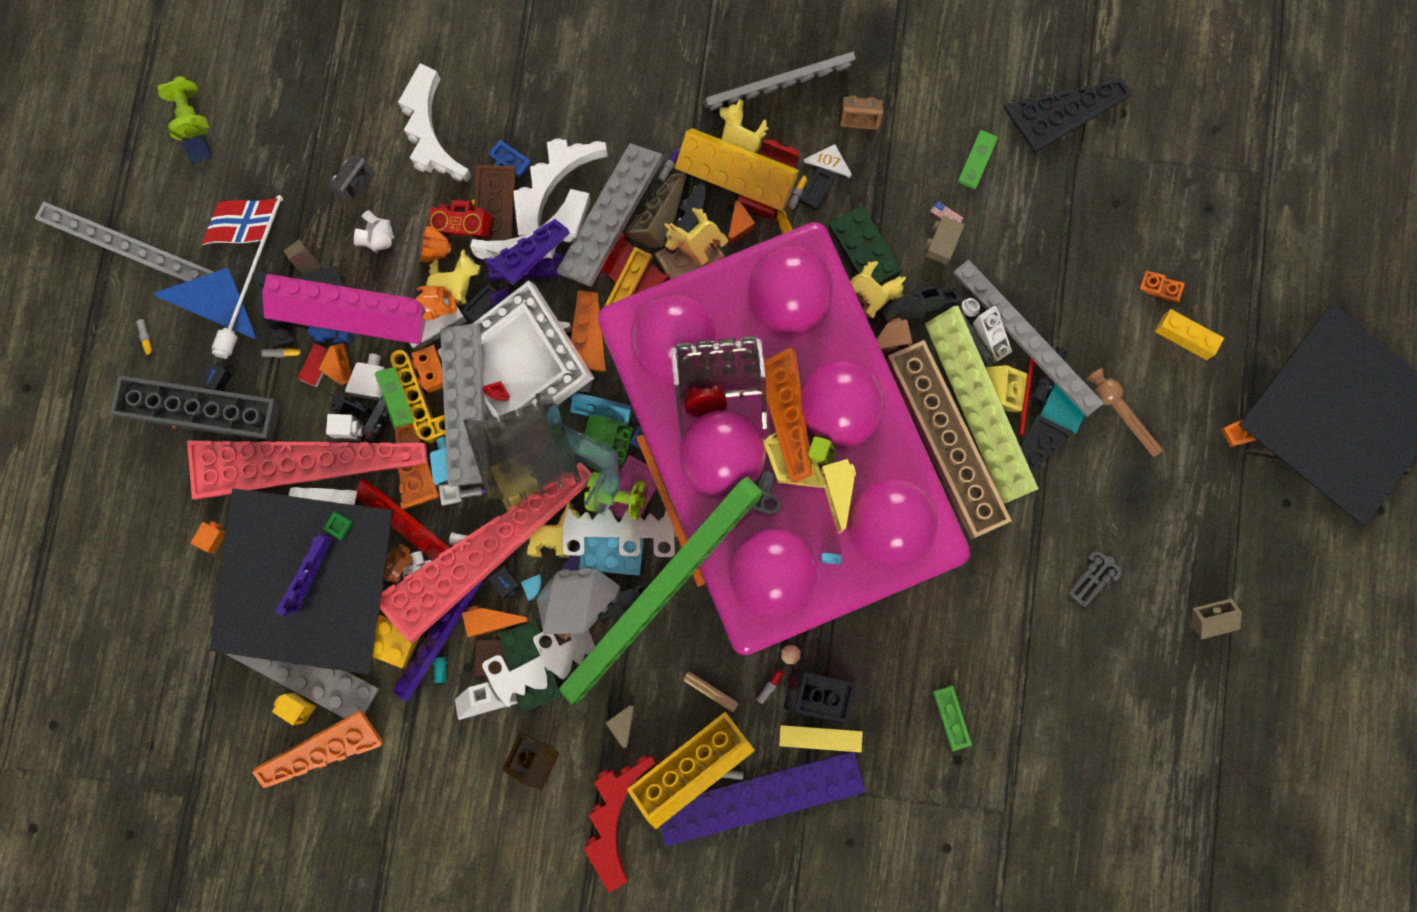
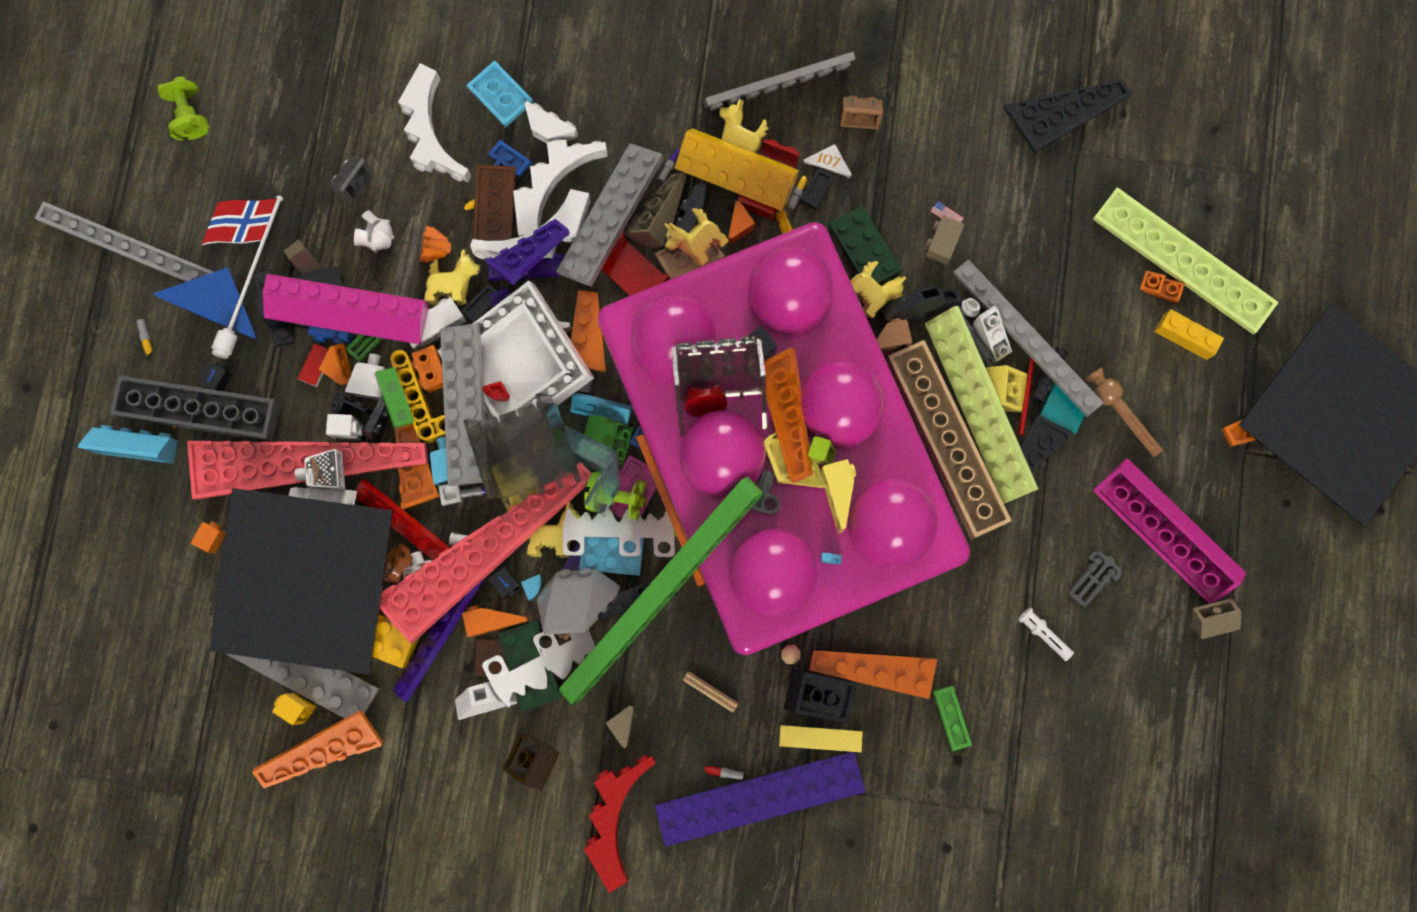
(130, 444): none -> medium azure slope
(197, 149): clear blue brick -> none
(280, 352): light grey piece -> none
(300, 584): dark purple wing -> none
(323, 470): none -> torso
(338, 525): green tile -> none
(367, 351): none -> bright green tile
(432, 301): orange helmet -> none
(440, 670): teal pin -> none
(467, 223): red piece -> none
(499, 93): none -> medium azure plate
(547, 125): none -> white slope
(630, 275): yellow tile -> none
(690, 770): yellow brick -> none
(768, 344): none -> black brick
(770, 686): light grey piece -> none
(894, 673): none -> orange wing
(977, 159): bright green tile -> none
(1036, 629): none -> white pin
(1169, 532): none -> dark pink slope
(1185, 261): none -> yellowish green plate

